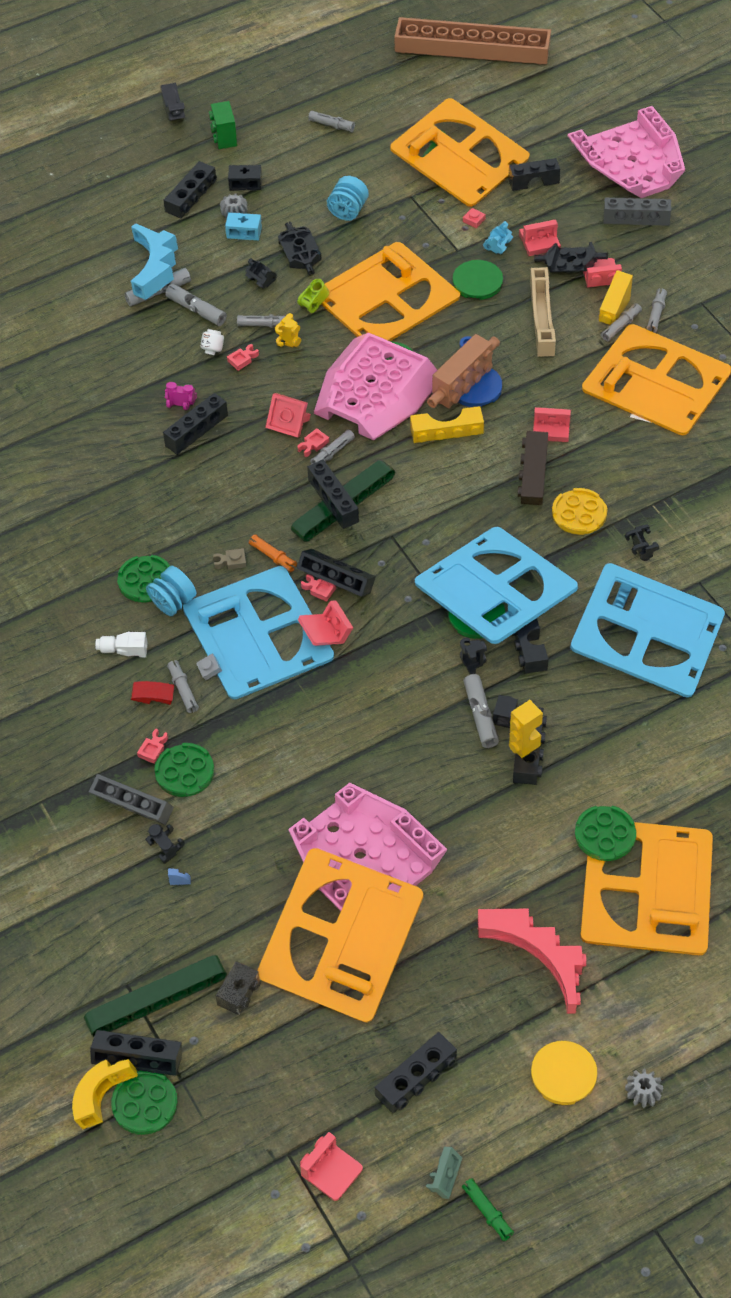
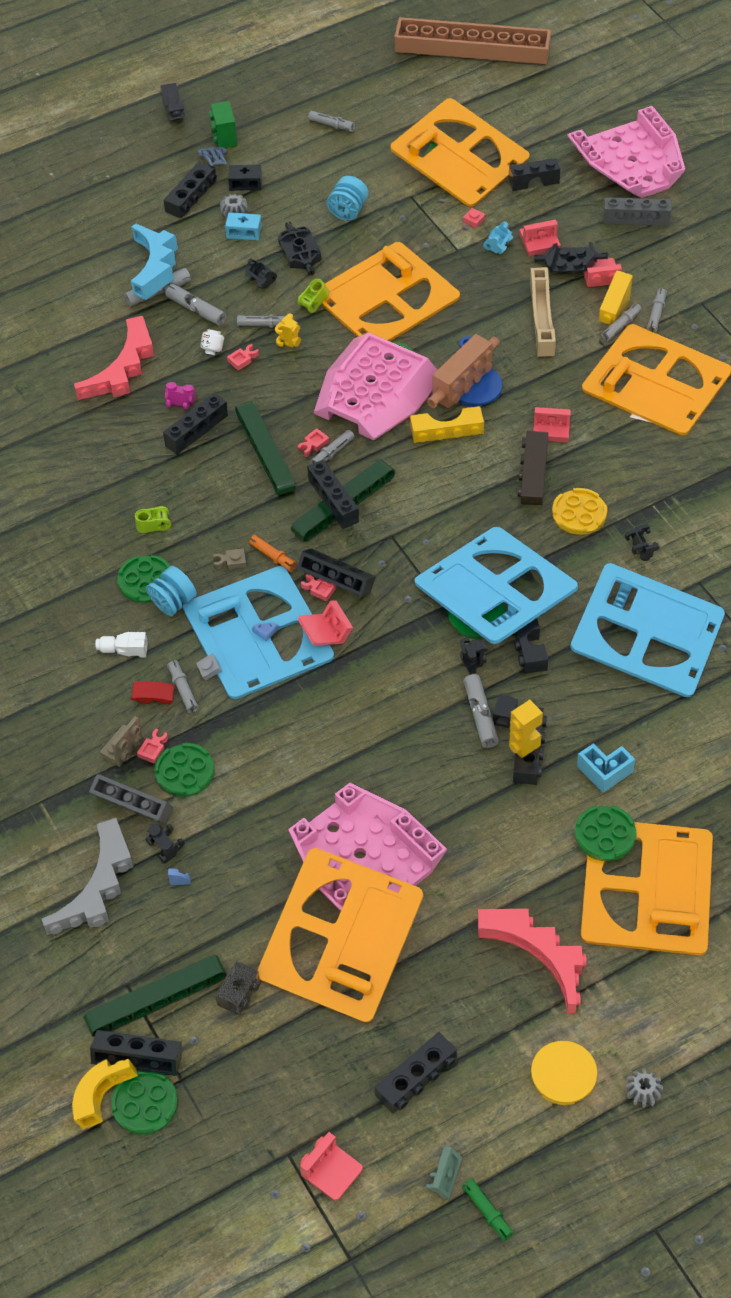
(103, 885): none -> light grey arch
(123, 743): none -> dark tan bracket
(125, 366): none -> coral arch
(150, 519): none -> lime piece
(219, 154): none -> sand blue piece
(265, 448): none -> dark green beam
(265, 630): none -> medium blue tile
(287, 415): coral bracket -> none
(477, 279): green tile -> none
(603, 769): none -> medium azure brick

